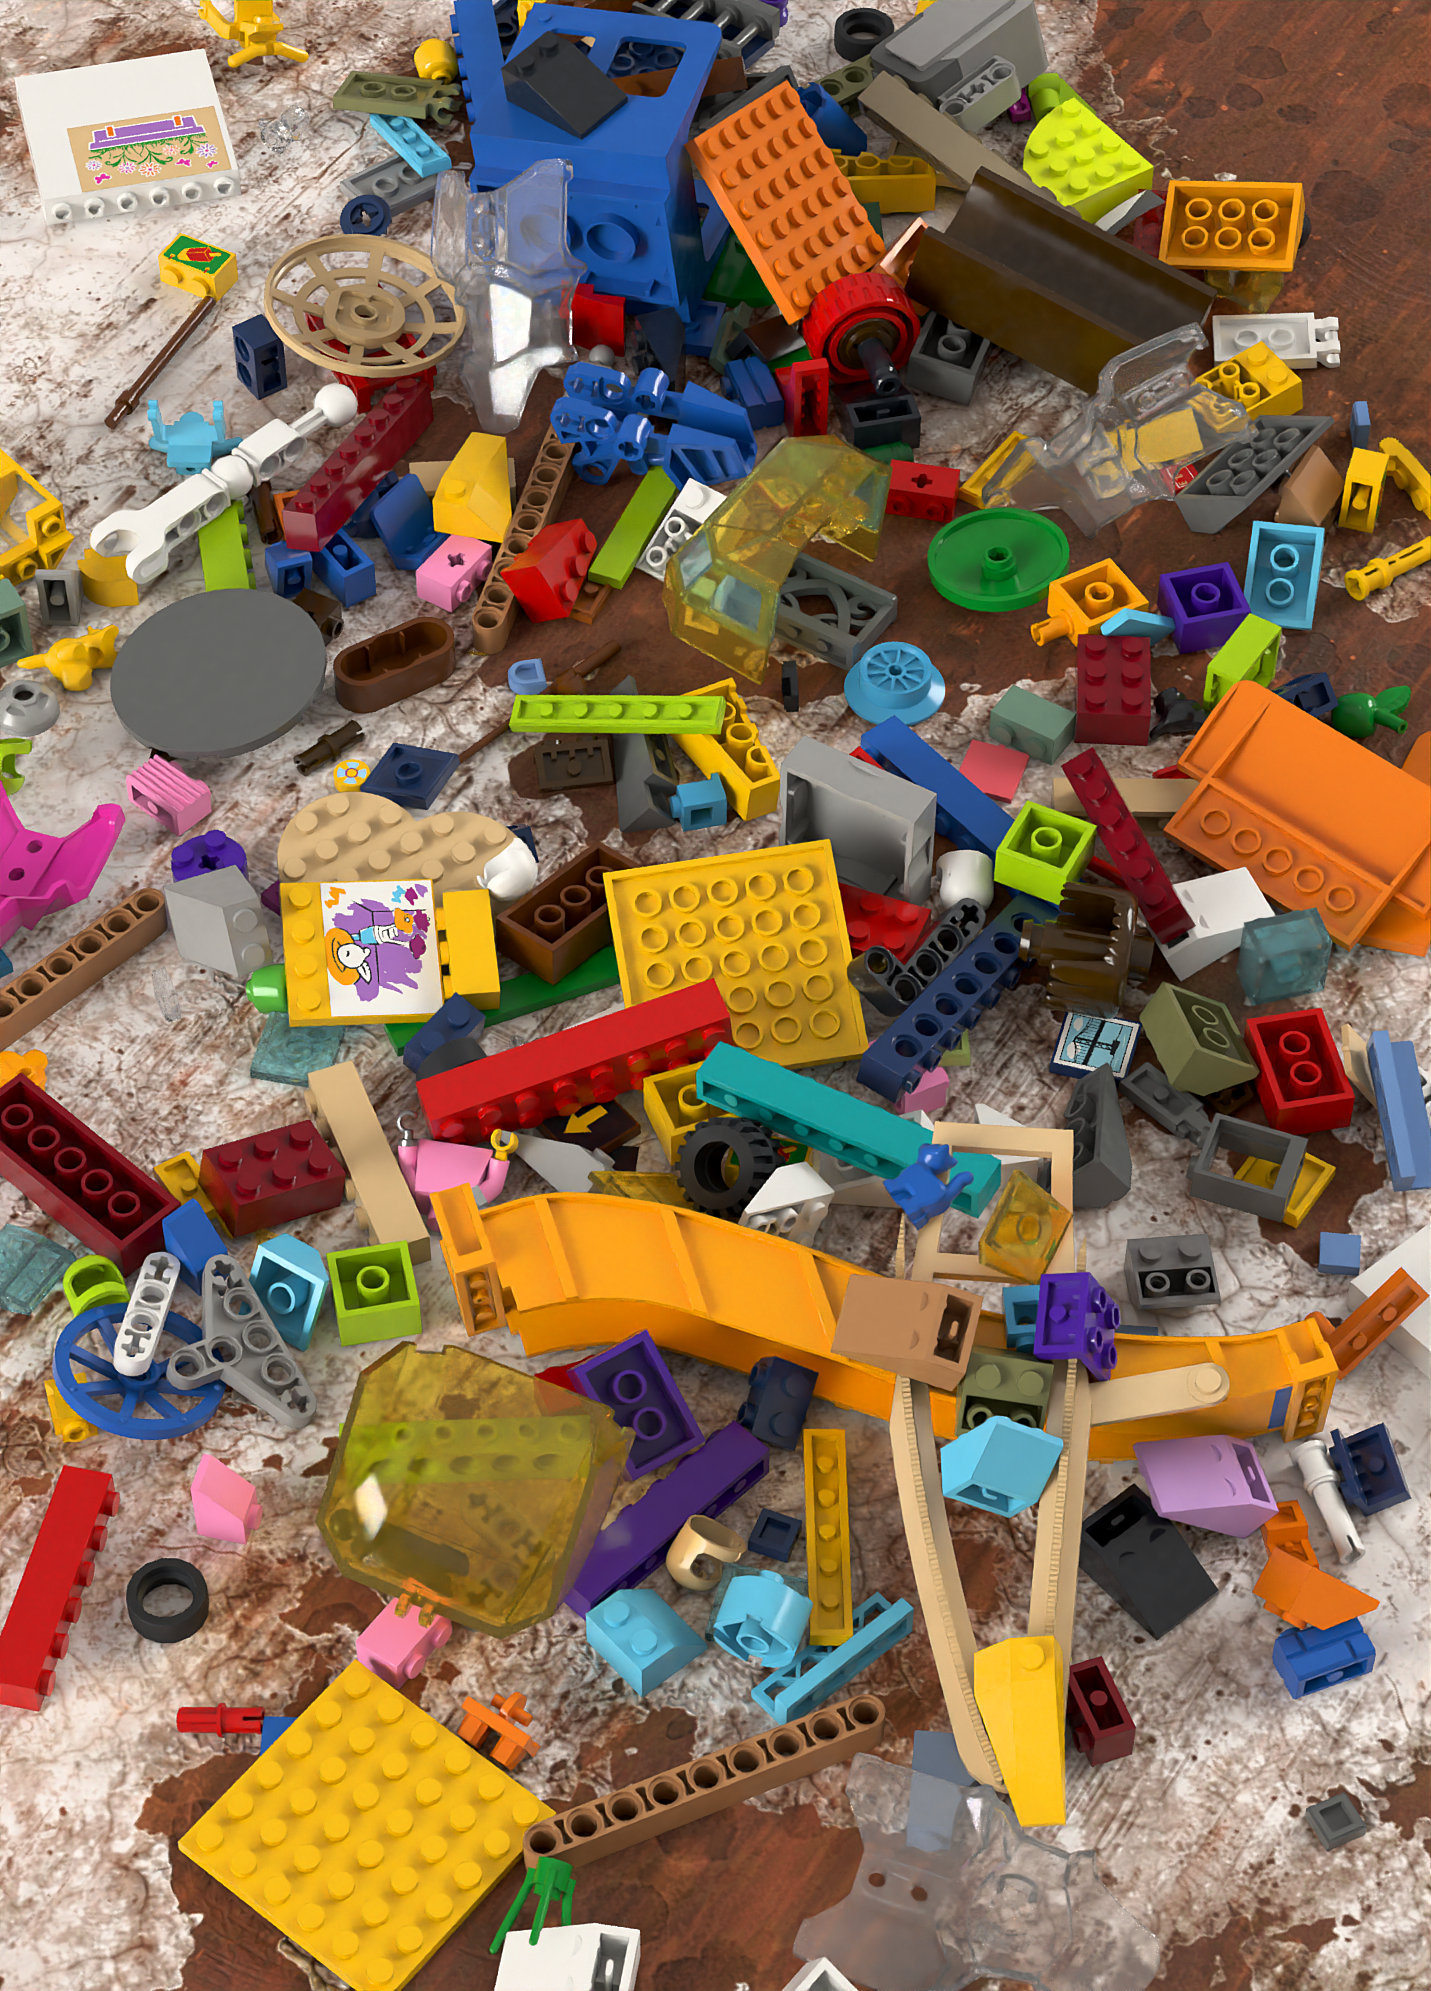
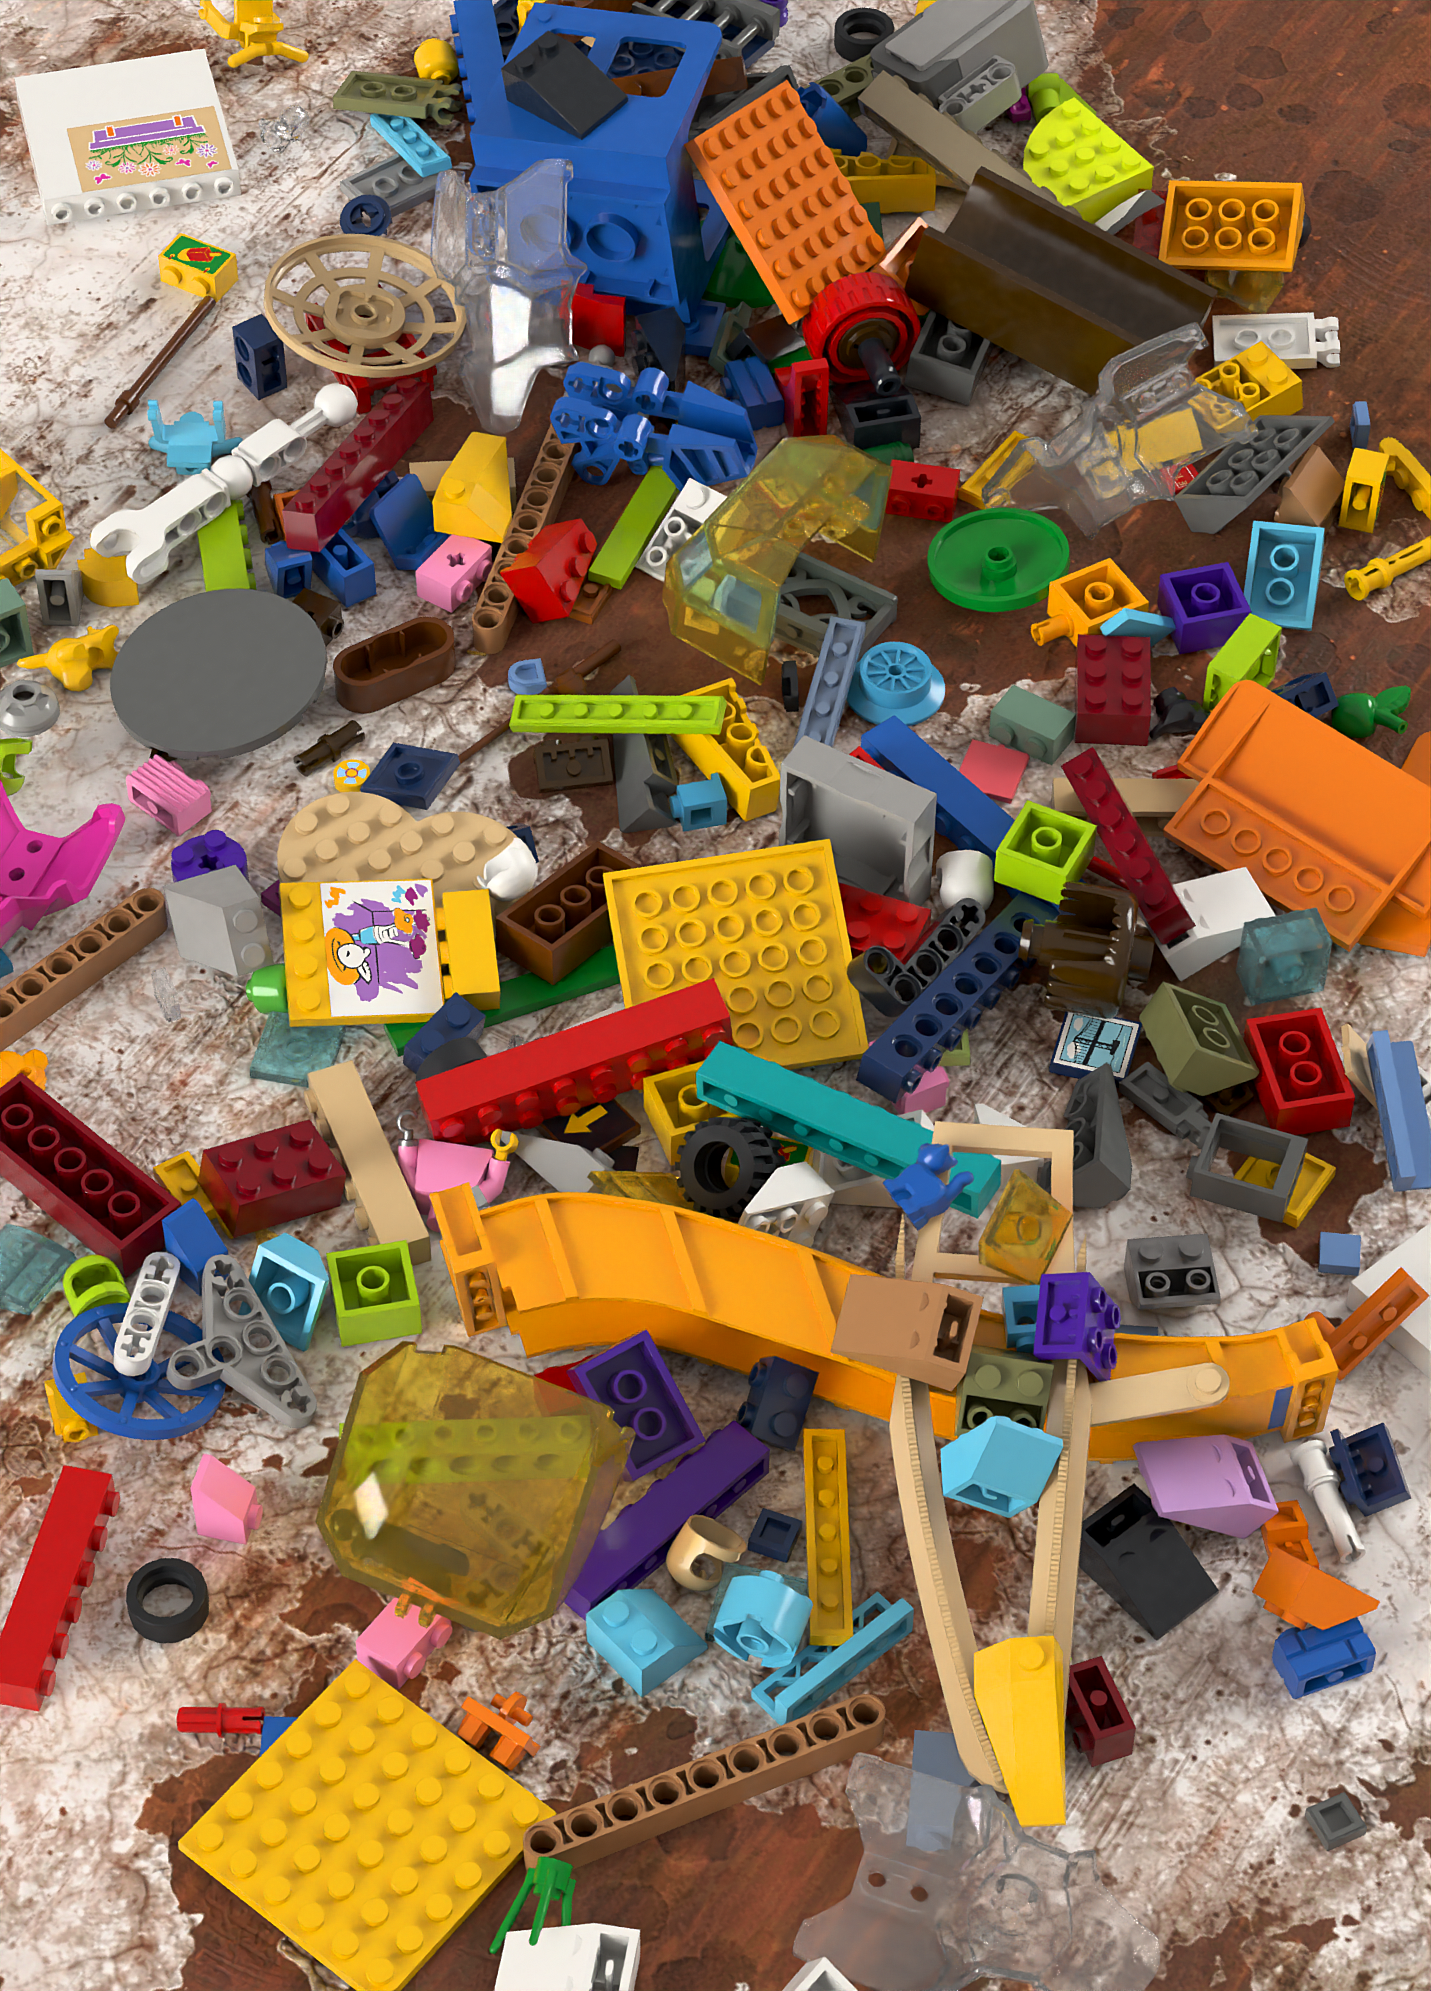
(831, 680): none -> sand blue tile

